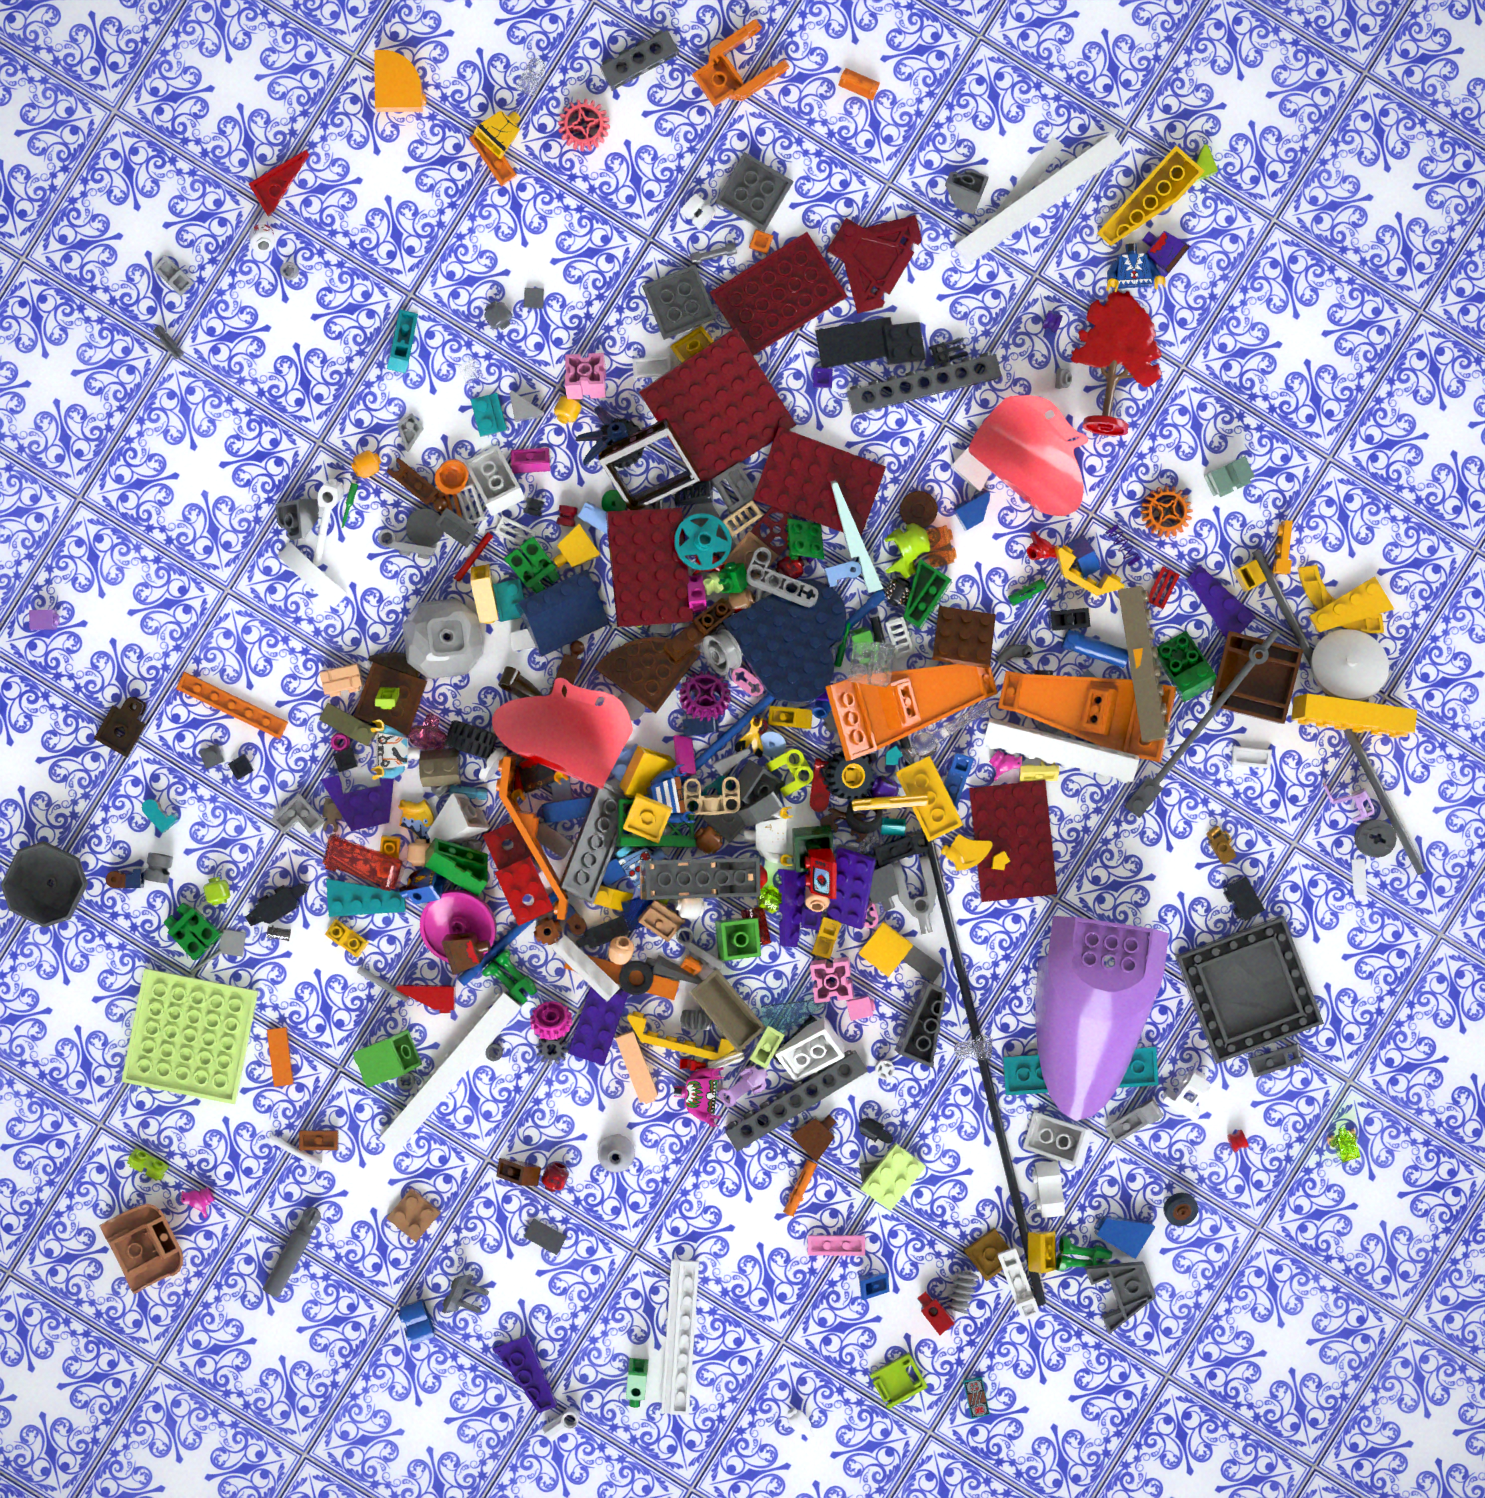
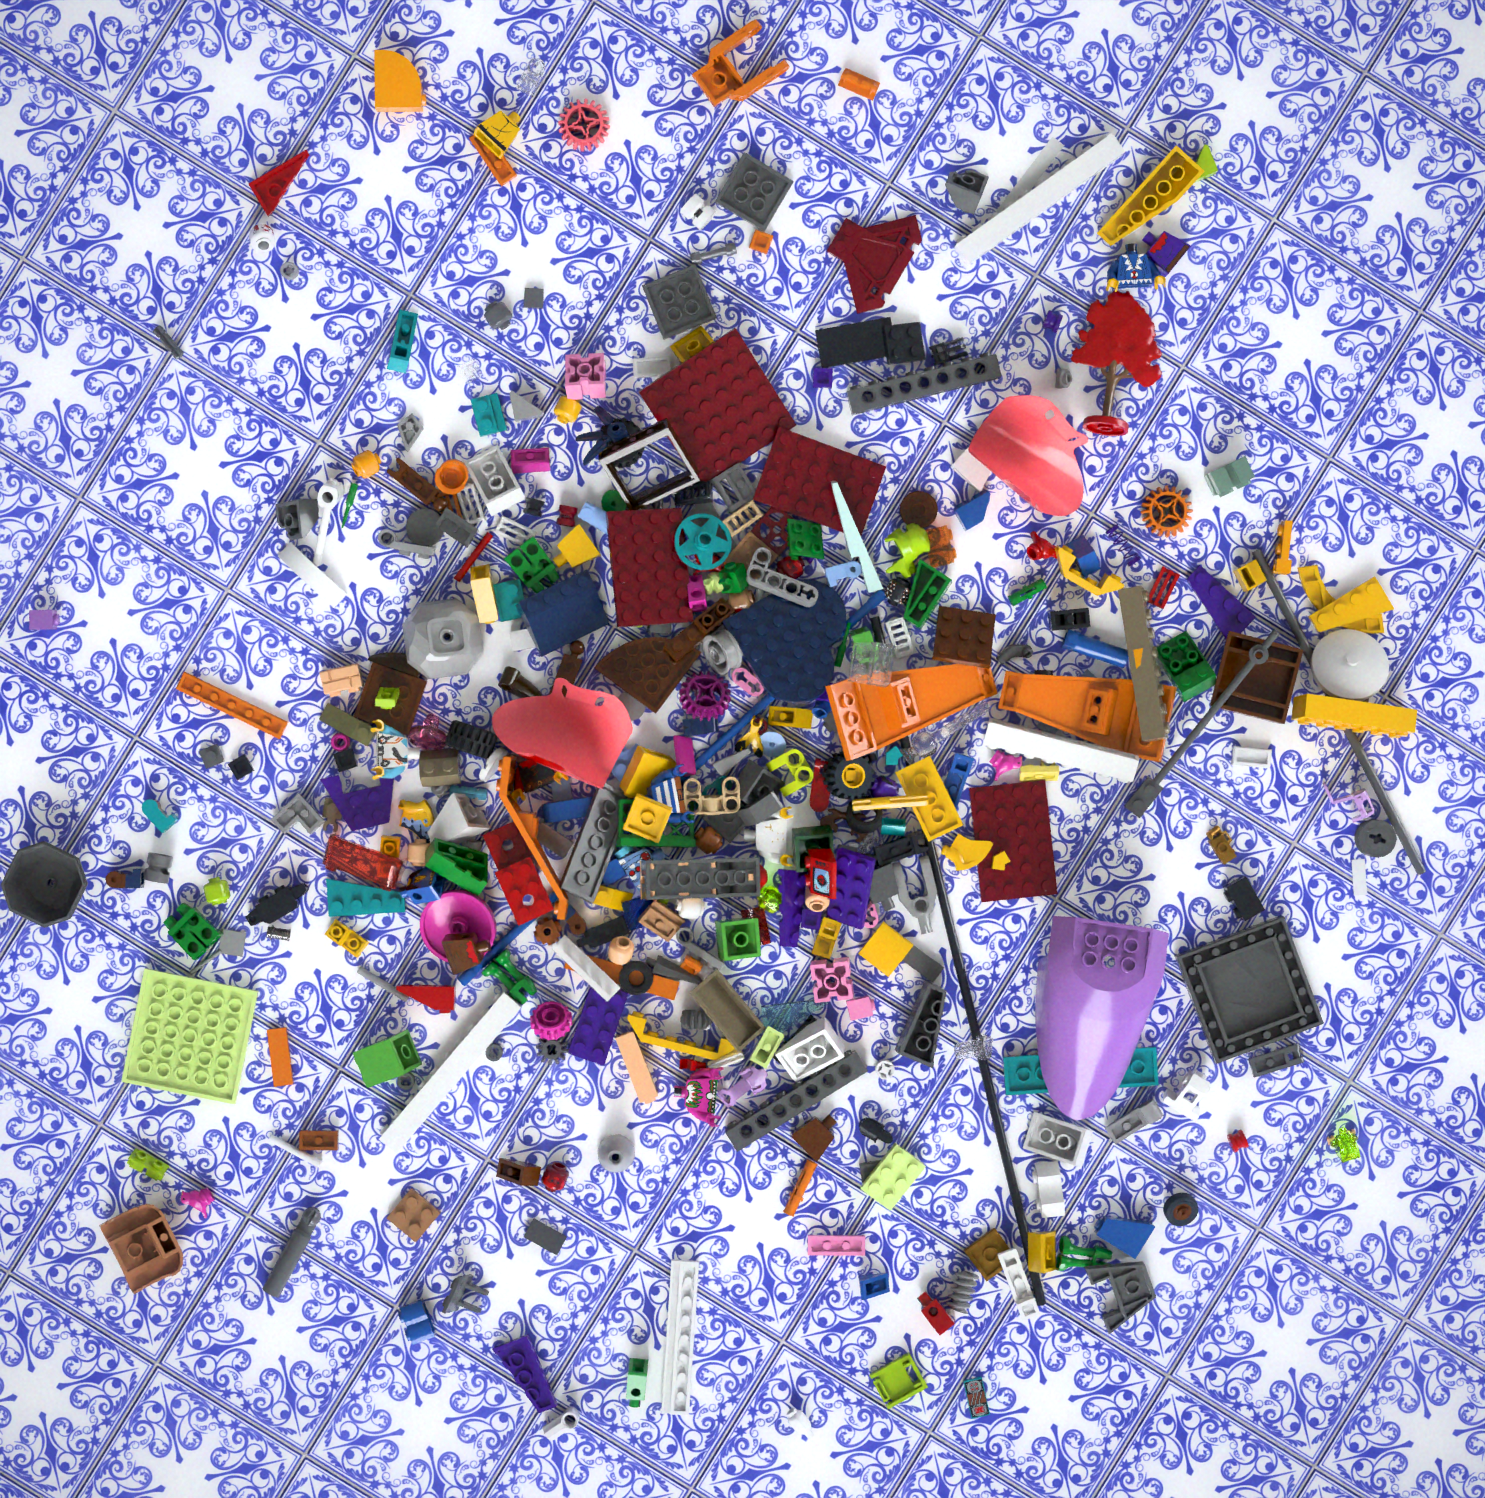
(127, 718): dark brown plate -> none
(173, 275): light grey slope -> none
(617, 79): dark grey brick -> none
(779, 294): dark red plate -> none

